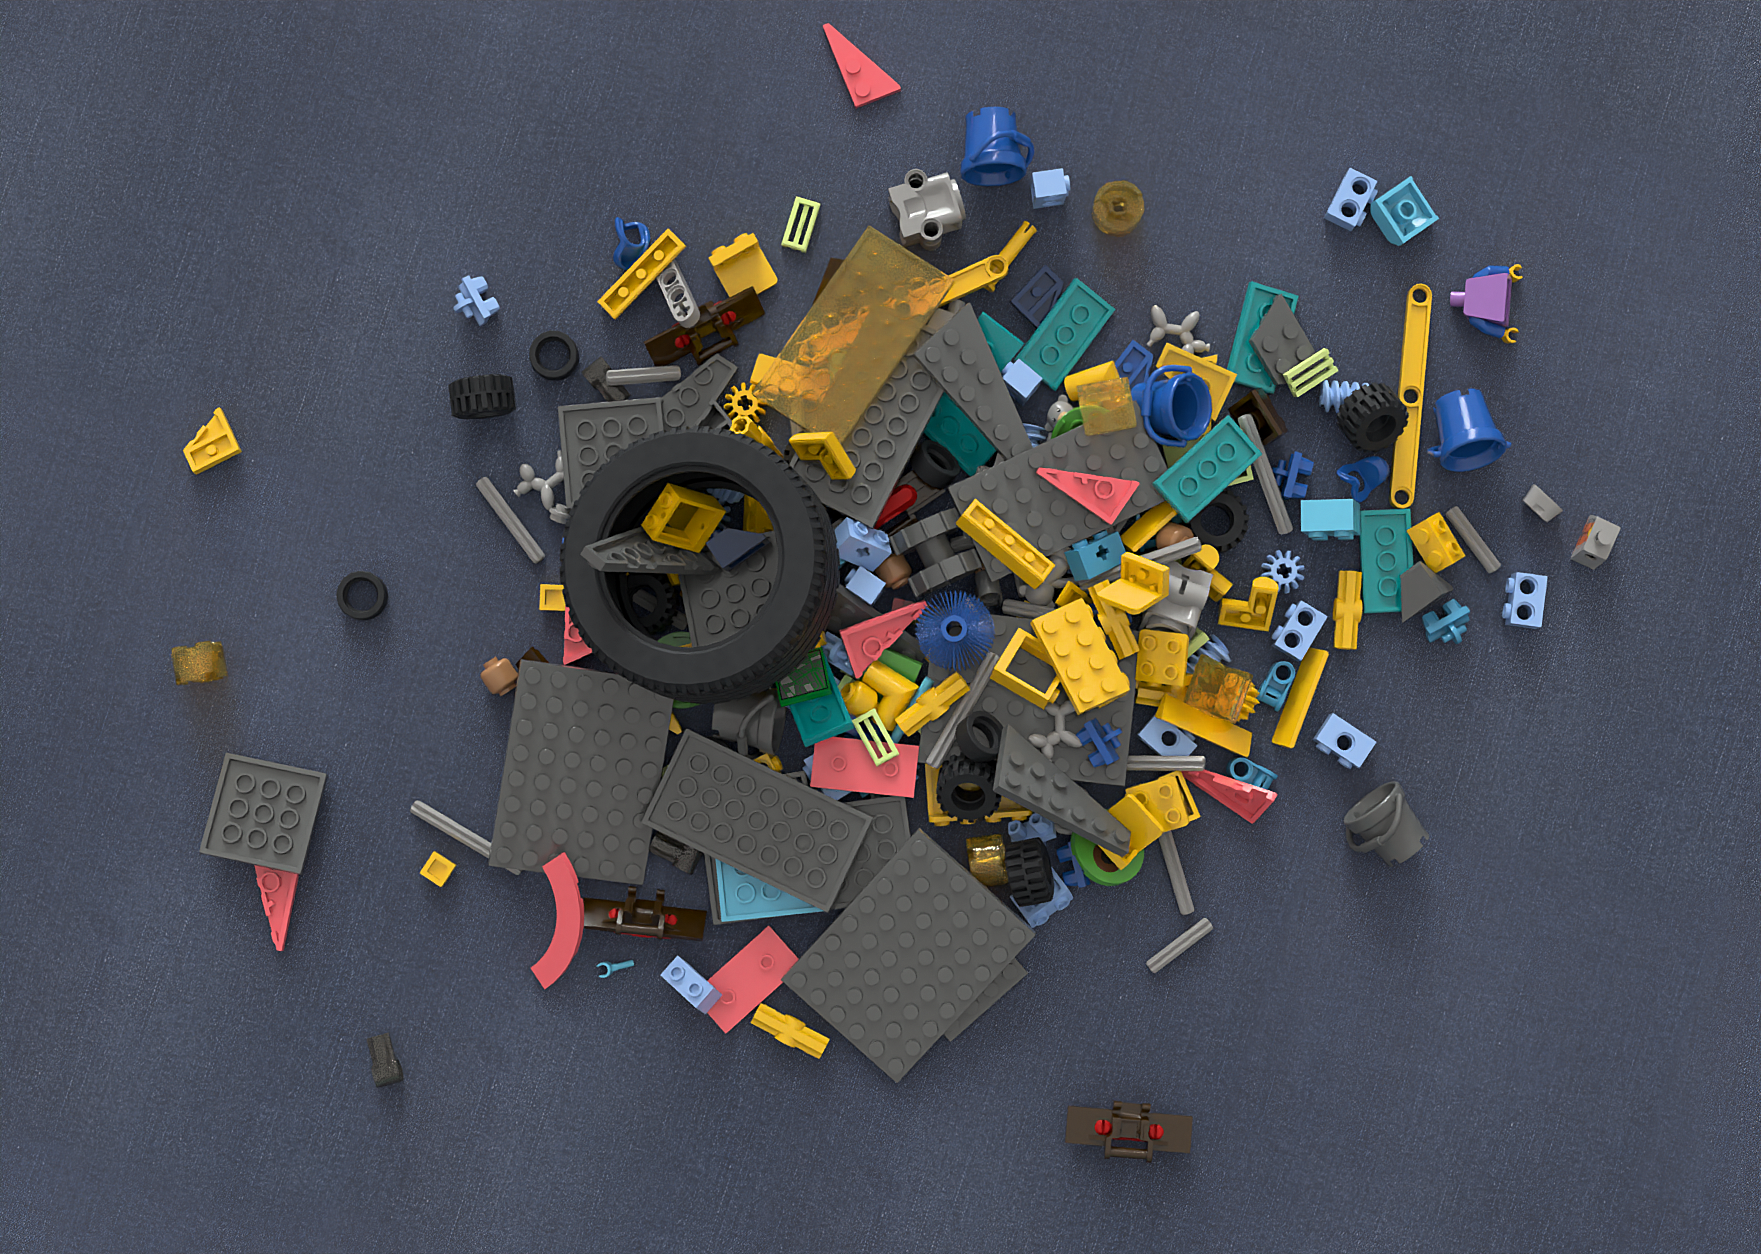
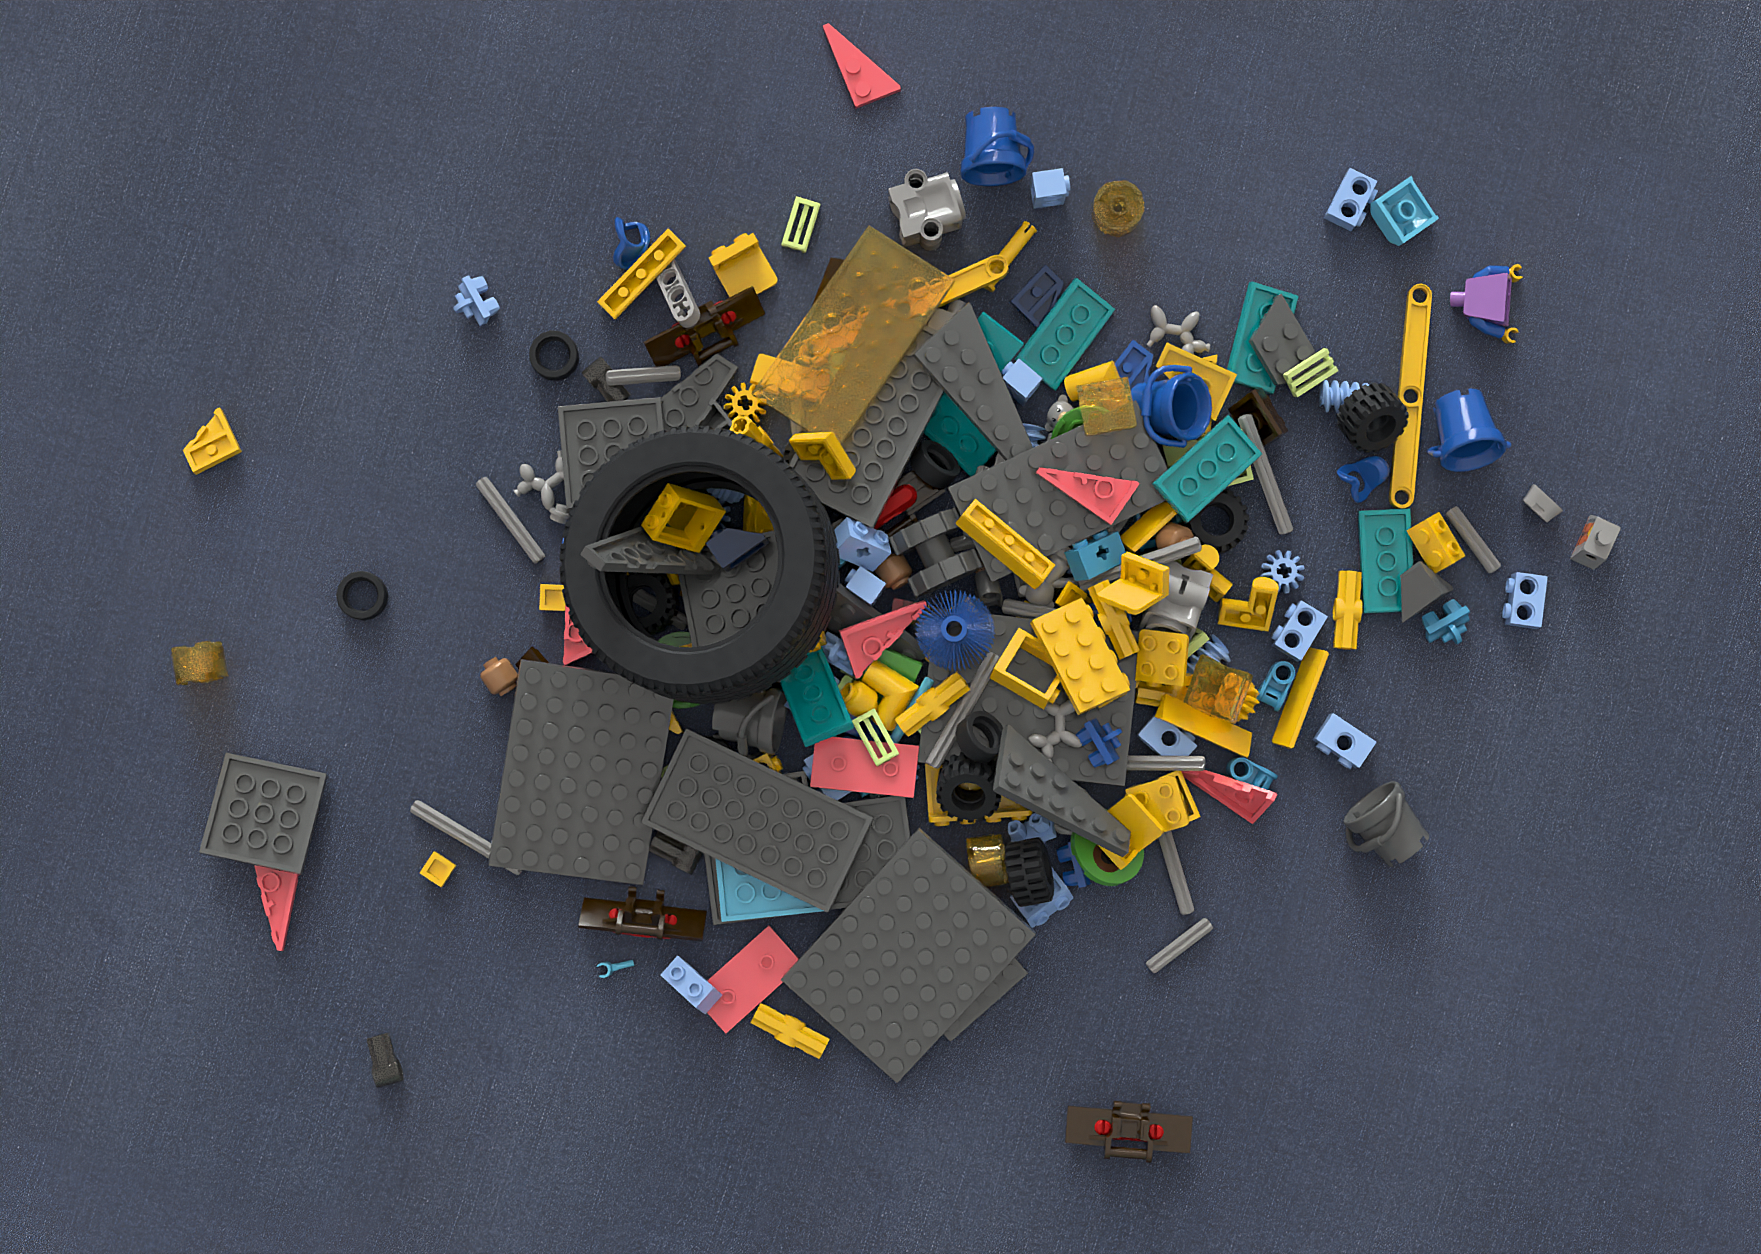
(482, 396): black tyre -> none
(568, 923): coral tile -> none
(806, 681): tile -> none
(1296, 465): blue hips -> none
(1330, 518): medium azure brick -> none

